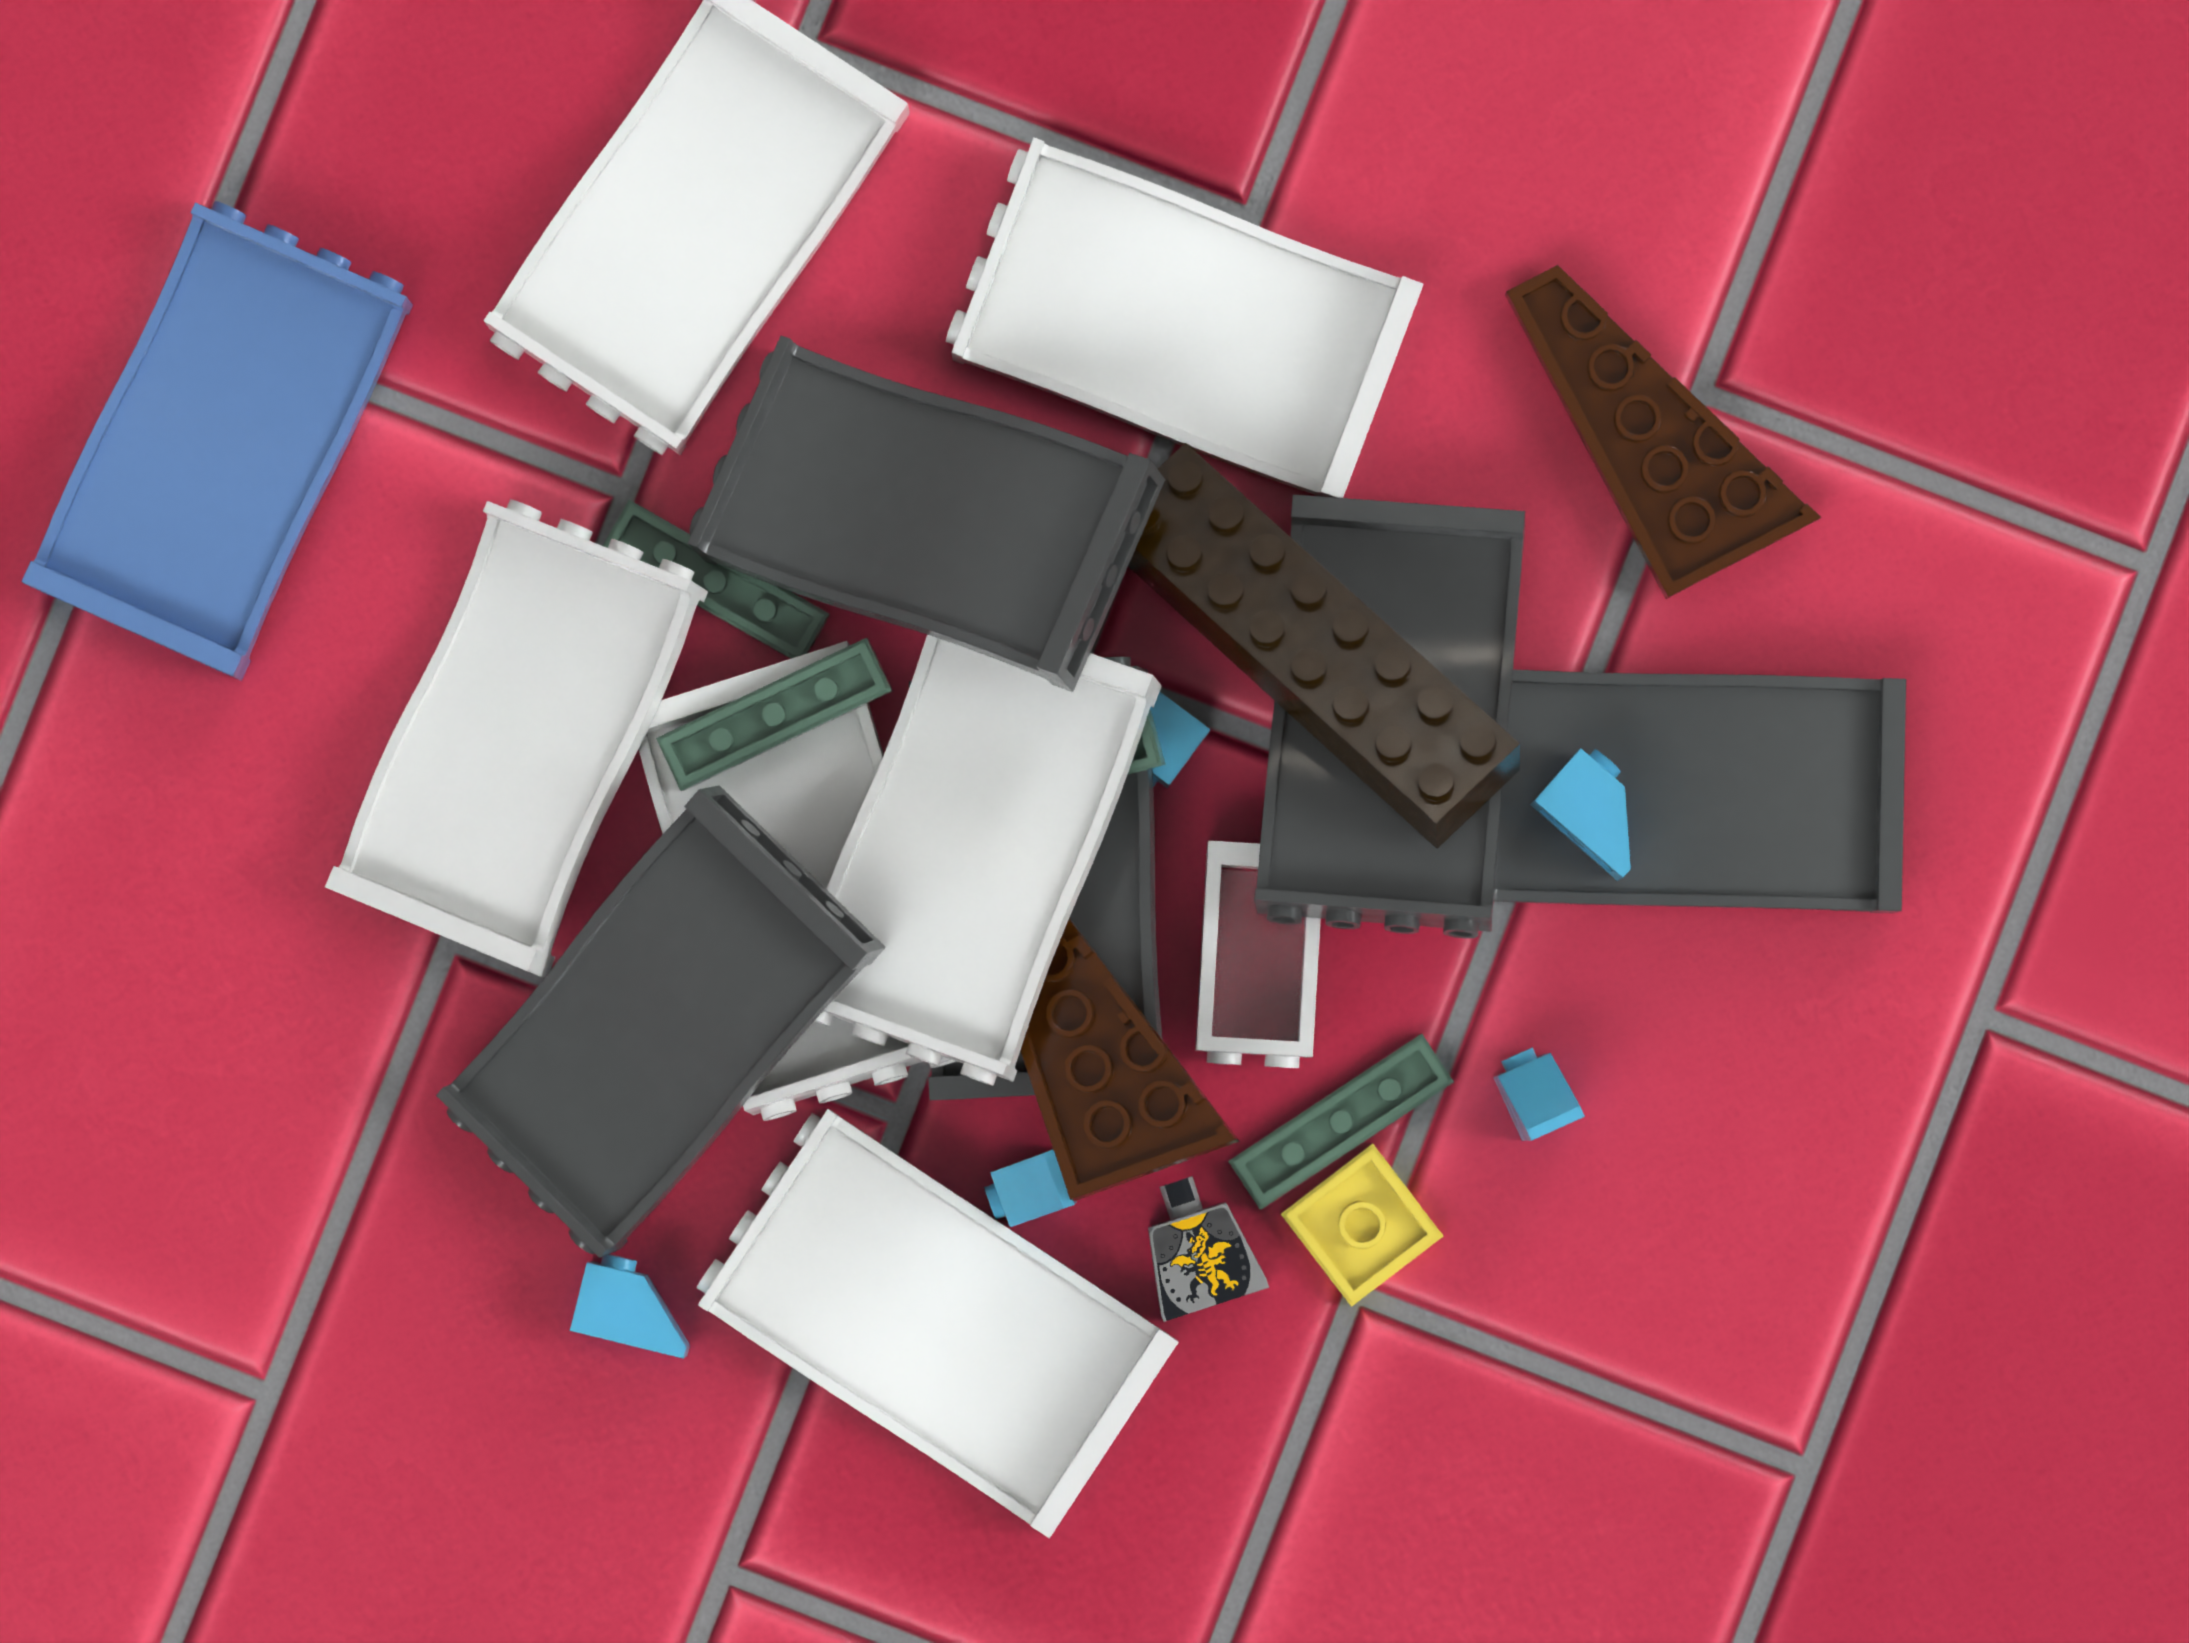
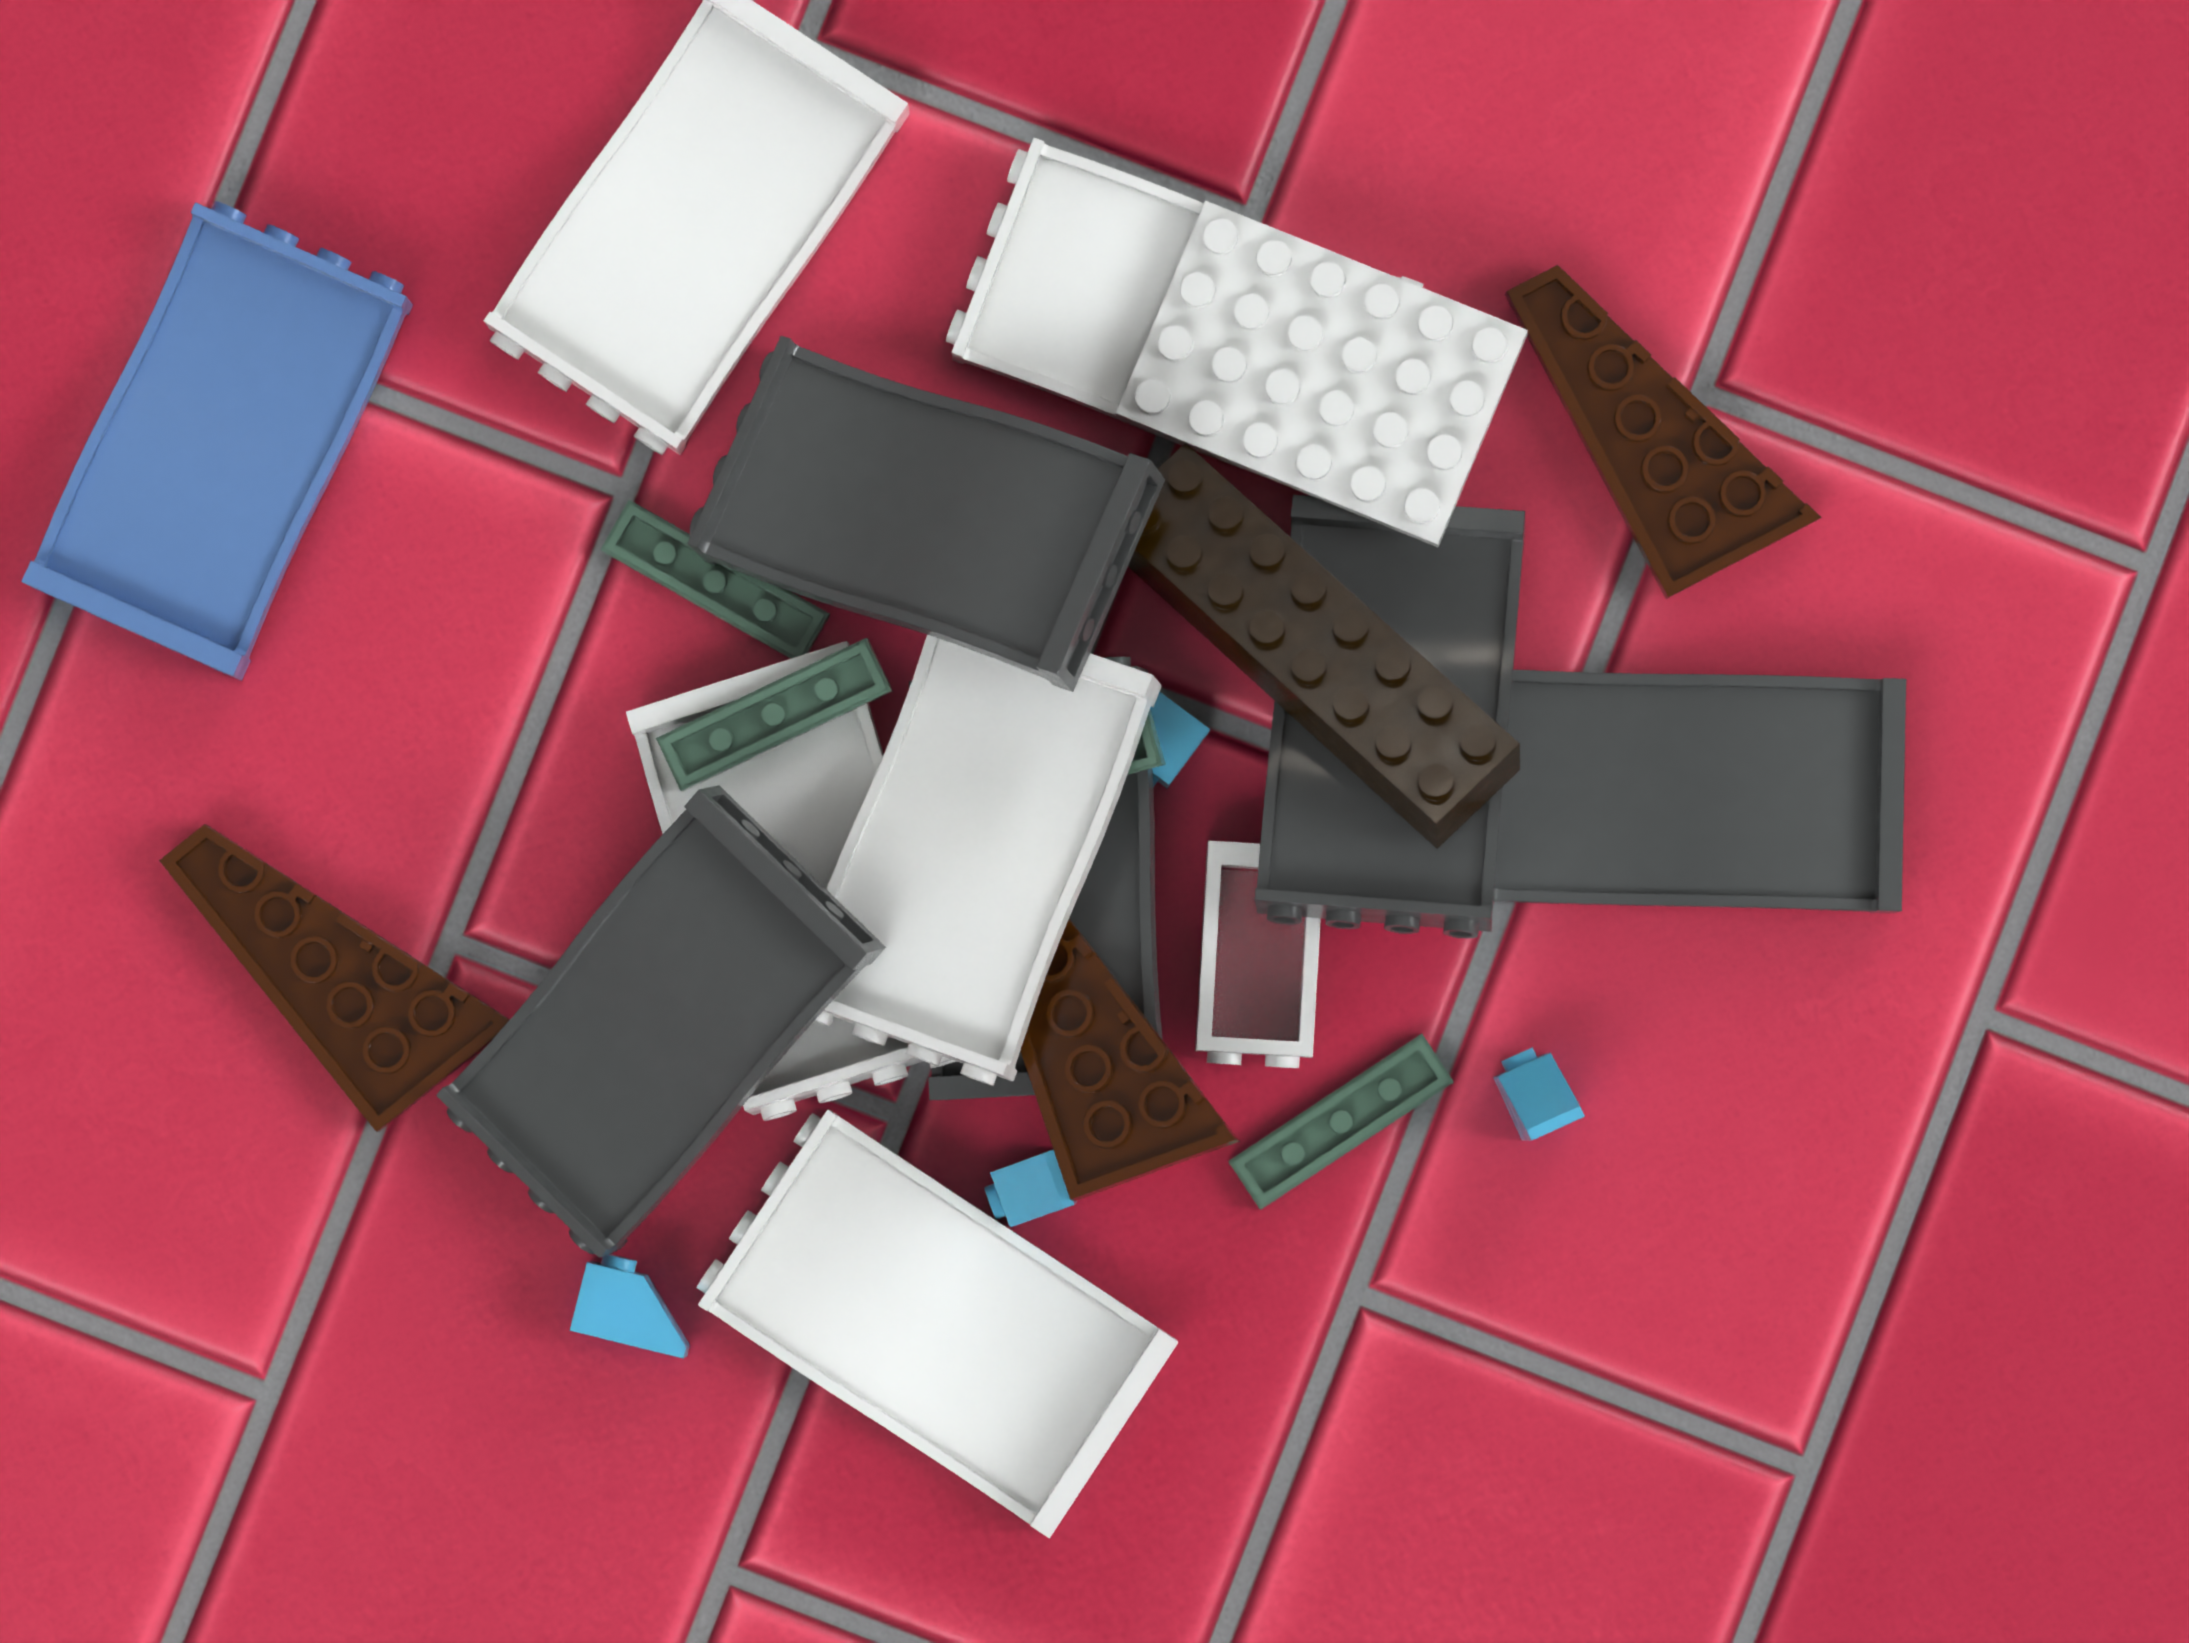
(355, 999): none -> reddish brown wing
(518, 736): white panel -> none
(1199, 1254): torso -> none
(1321, 373): none -> white plate
(1361, 1224): light yellow tile -> none
(1590, 809): medium azure slope -> none

